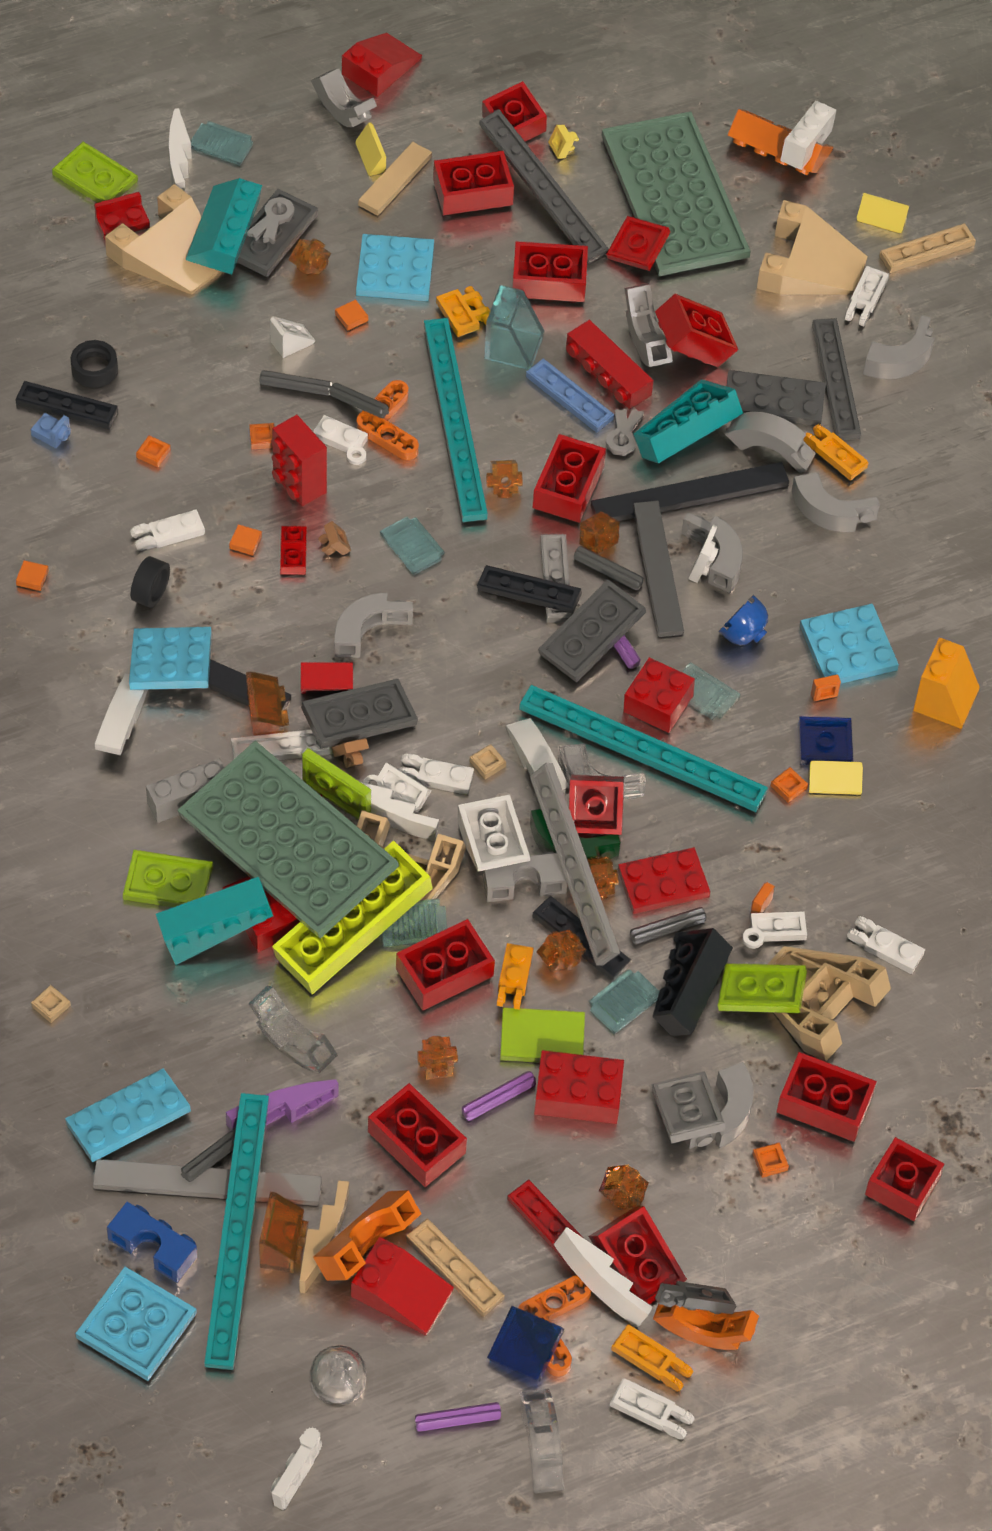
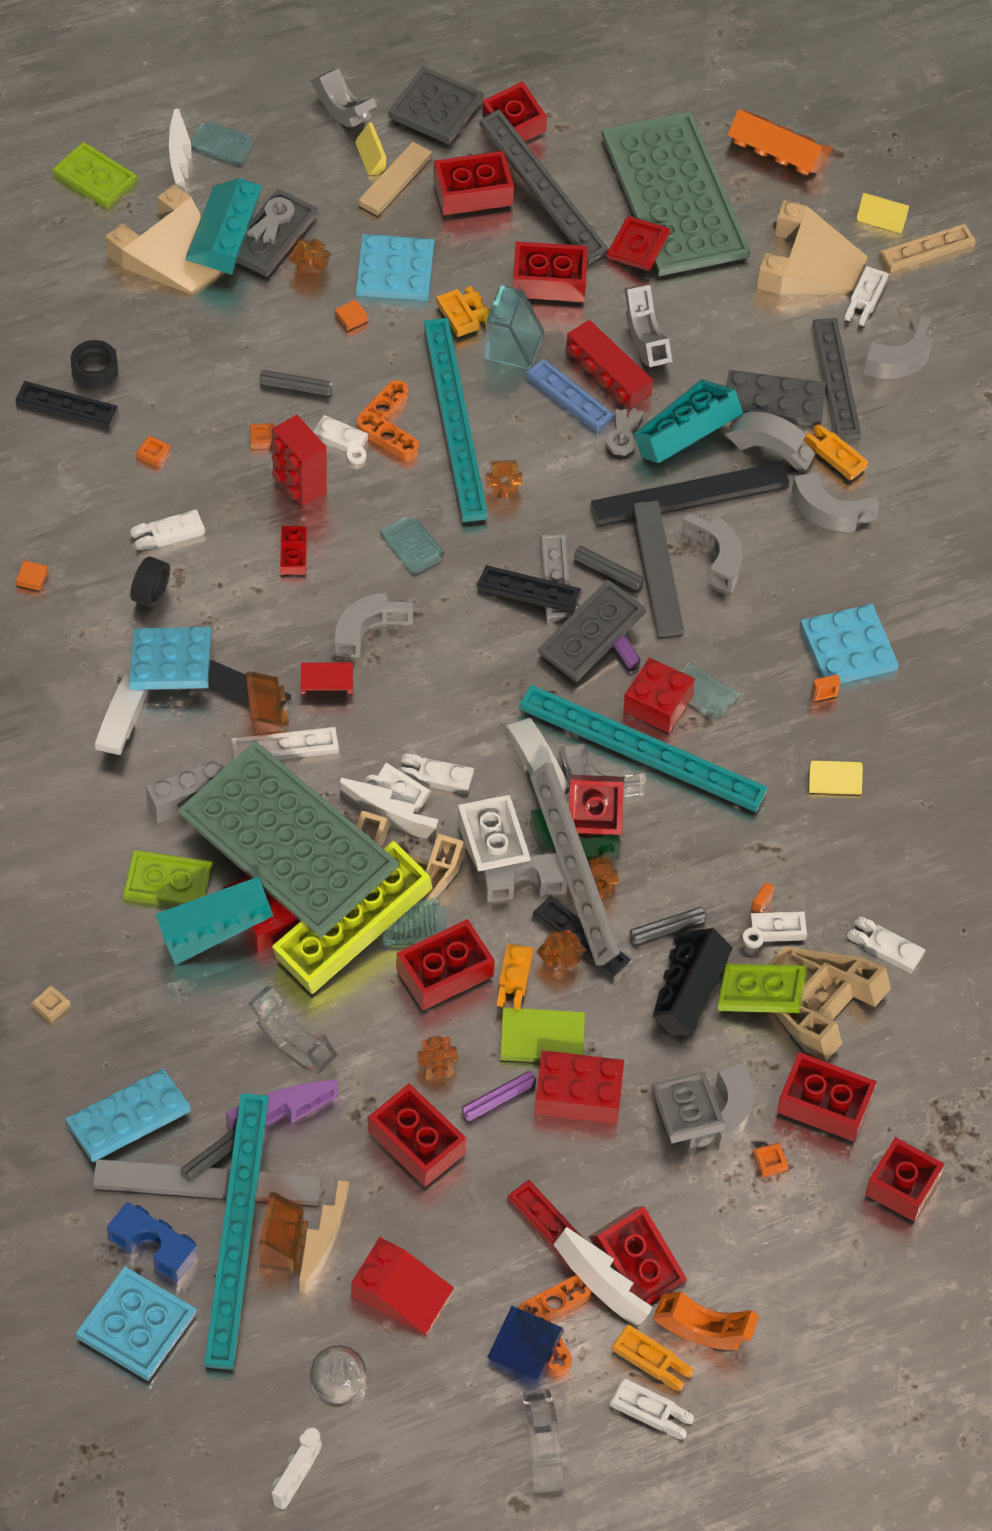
(51, 430): medium blue bracket -> none
(120, 210): red bracket -> none
(245, 540): orange tile -> none
(289, 336): white slope -> none
(335, 784): lime tile -> none
(336, 538): medium nougat tile -> none
(351, 752): medium nougat tile -> none
(359, 400): dark grey axle -> none
(359, 713): dark grey plate -> none
(378, 62): red slope -> none
(386, 1216): orange arch -> none
(435, 105): none -> dark grey plate
(455, 1267): tan tile -> none
(457, 1416): medium lavender axle -> none
(487, 761): tan tile -> none
(562, 141): light yellow tile -> none
(569, 478): red brick -> none
(599, 532): clear orange brick -> none
(623, 1000): clear light blue window -> none
(623, 1187): clear orange brick -> none
(663, 880): red plate -> none
(695, 1297): dark grey hinge -> none
(696, 330): red brick -> none
(705, 557): white hinge -> none
(747, 623): blue cylinder -> none
(789, 784): orange tile -> none
(812, 128): white arch -> none
(825, 739): clear blue tile -> none
(947, 685): light orange slope -> none

